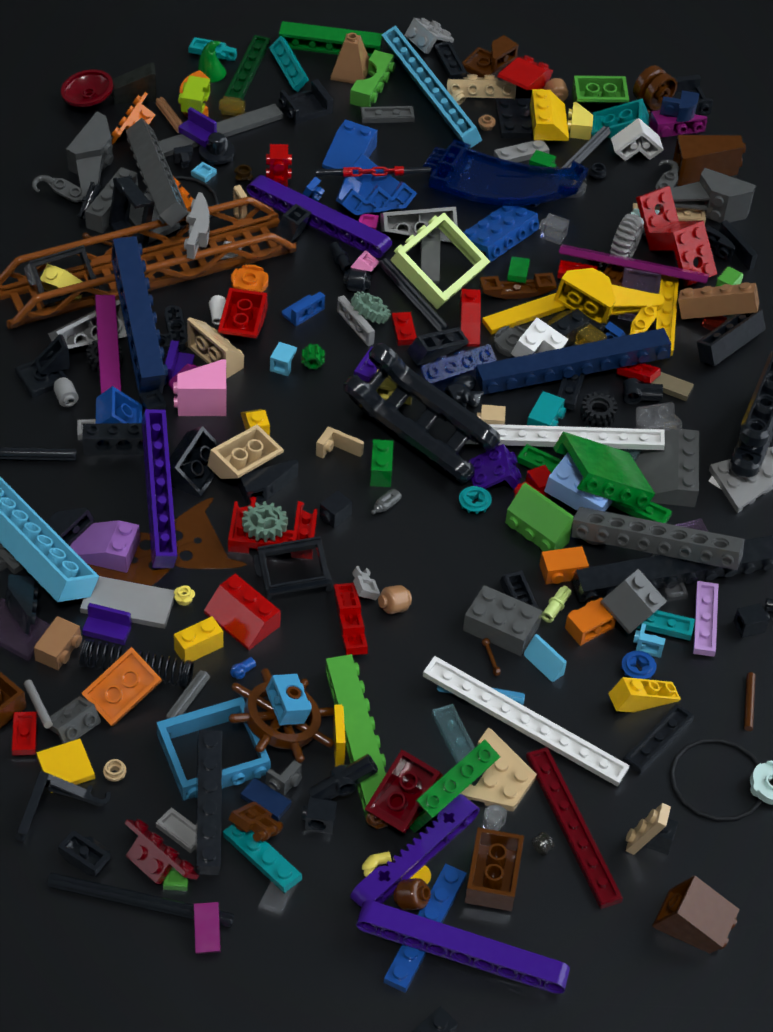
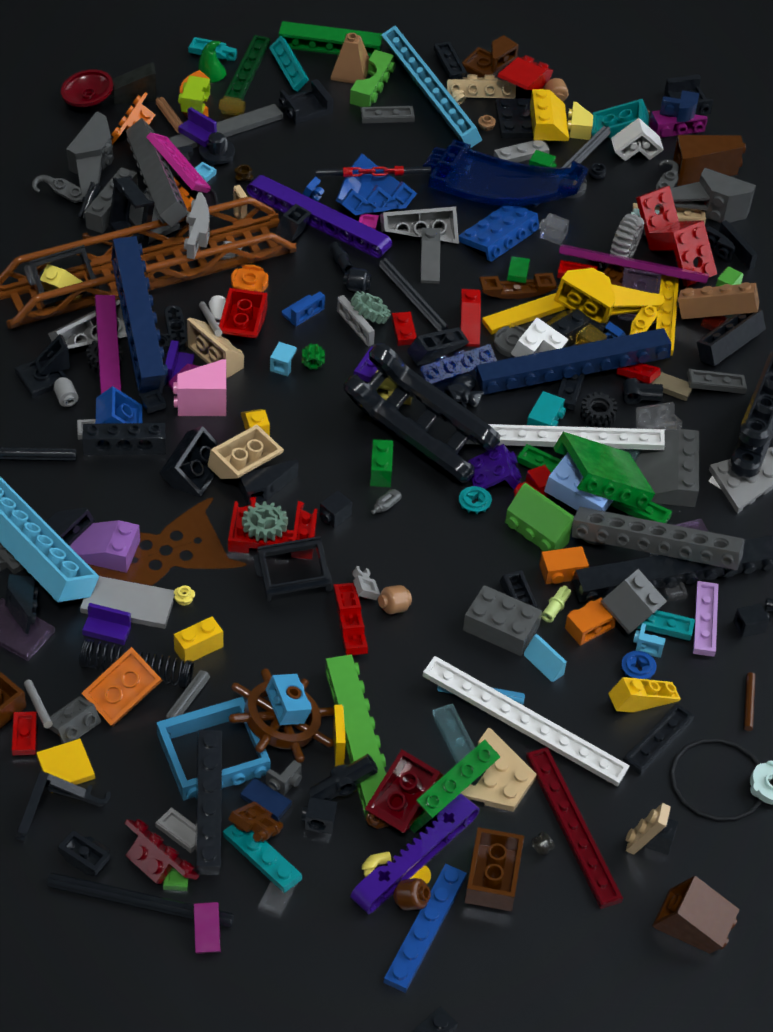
(58, 643): medium nougat brick -> none
(112, 765): tan plate -> none
(159, 489): dark purple brick -> none
(178, 162): none -> dark pink tile
(210, 319): none -> light grey bar
(238, 670): blue arm -> none
(243, 612): red slope -> none
(279, 161): red brick -> none
(333, 437): tan bracket -> none
(349, 143): blue slope -> none
(365, 262): bright pink slope -> none
(420, 279): yellowish green window -> none
(425, 33): light grey bracket -> none
(463, 947): dark purple beam -> none
(492, 414): tan brick -> none
(494, 817): clear brick -> none
(496, 670): reddish brown hinge -> none
(600, 89): bright green slope -> none
(653, 85): reddish brown wheel -> none
(716, 381): none -> dark grey tile

